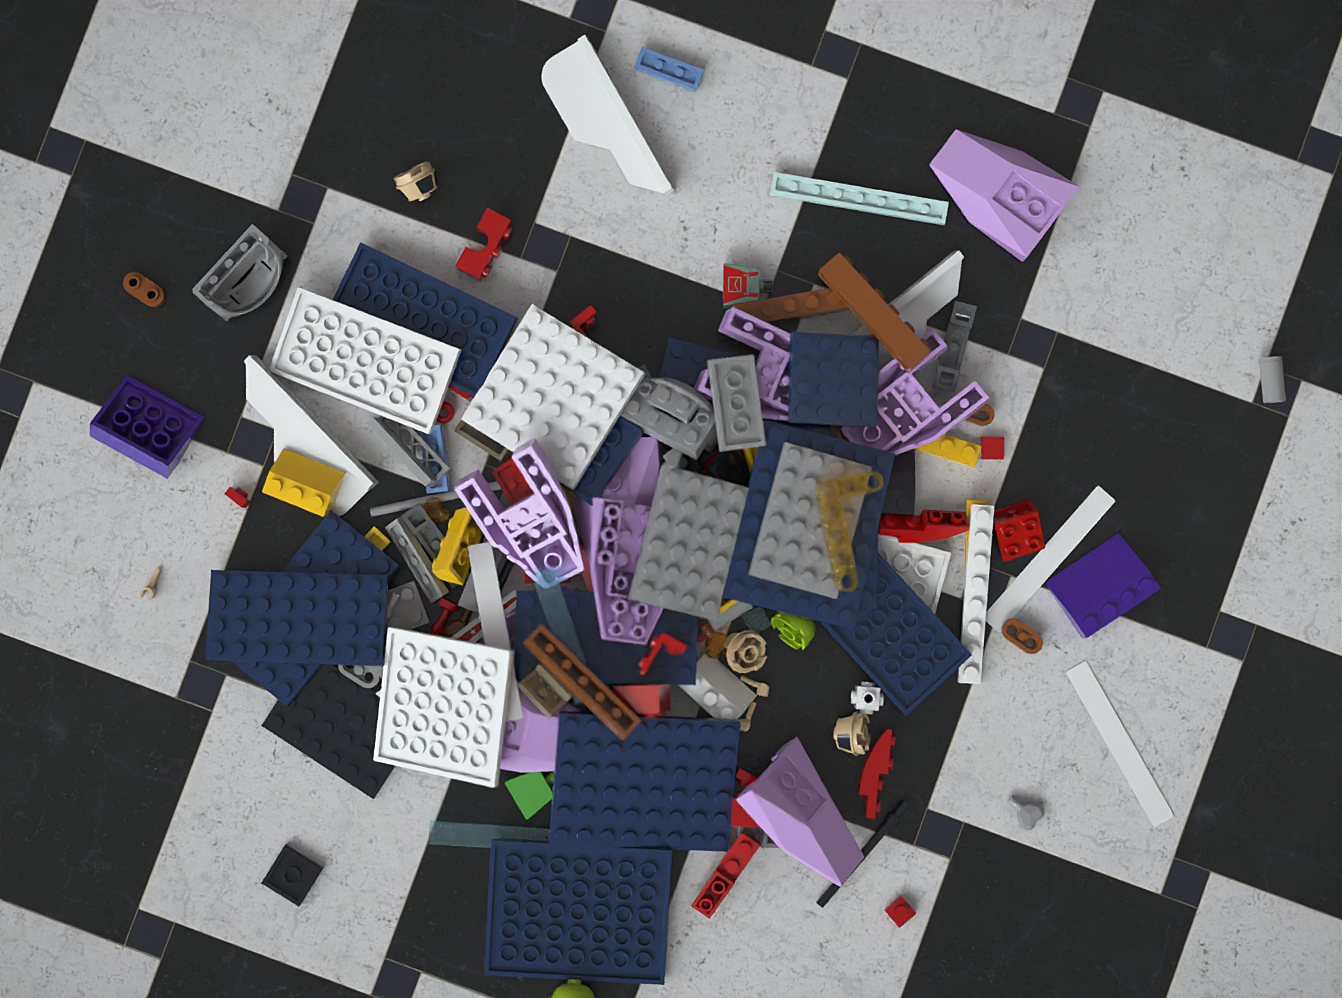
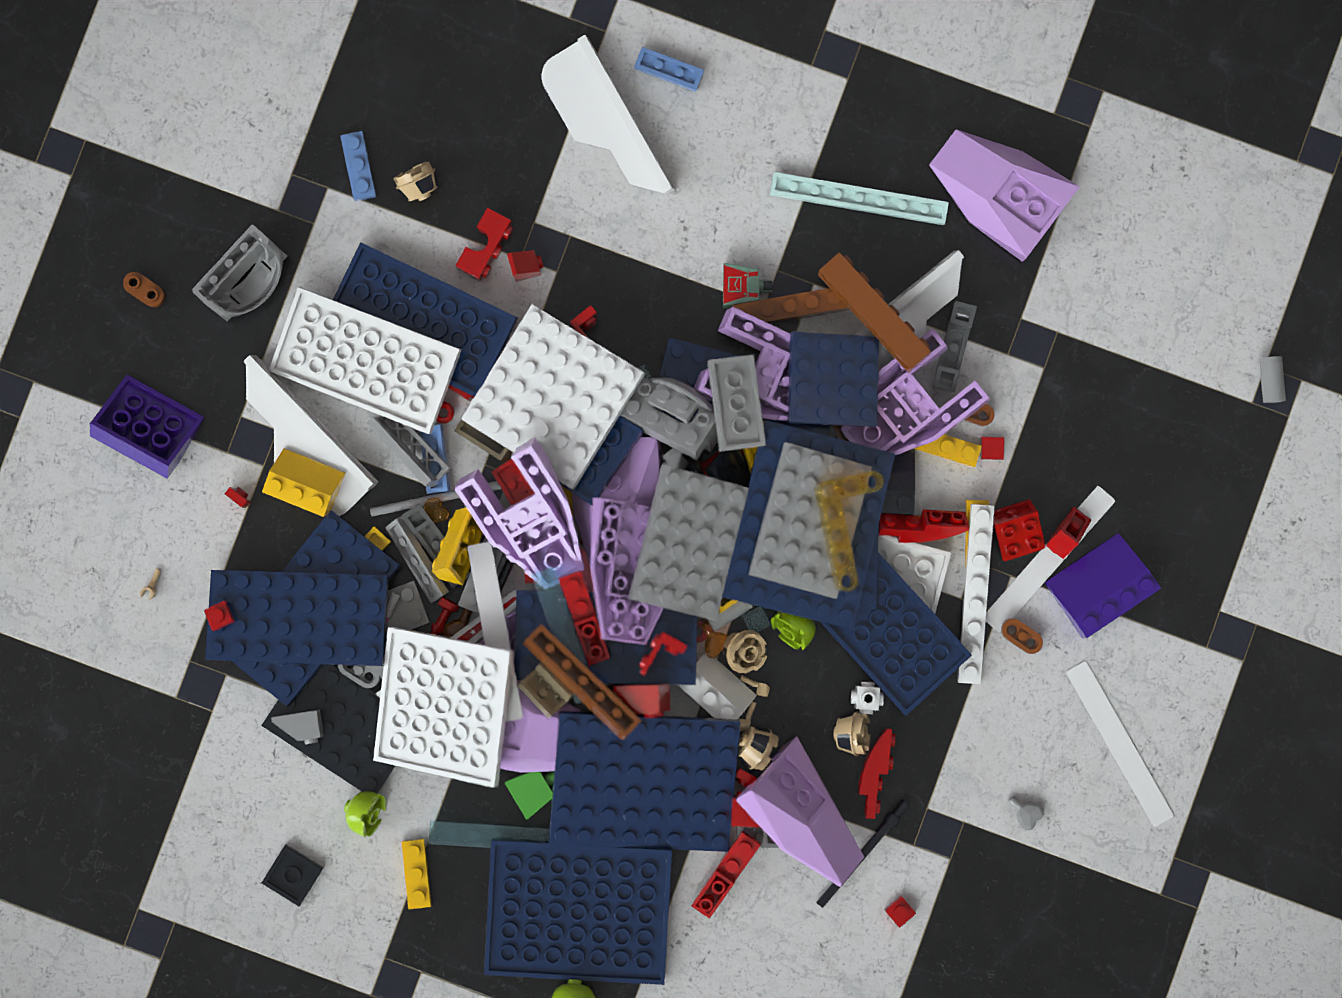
(219, 616): none -> red plate
(302, 725): none -> light grey slope
(358, 166): none -> medium blue plate
(363, 812): none -> lime cylinder
(416, 873): none -> yellow plate
(525, 264): none -> red slope
(584, 617): none -> red slope
(756, 747): none -> tan cone
(1068, 533): none -> red slope

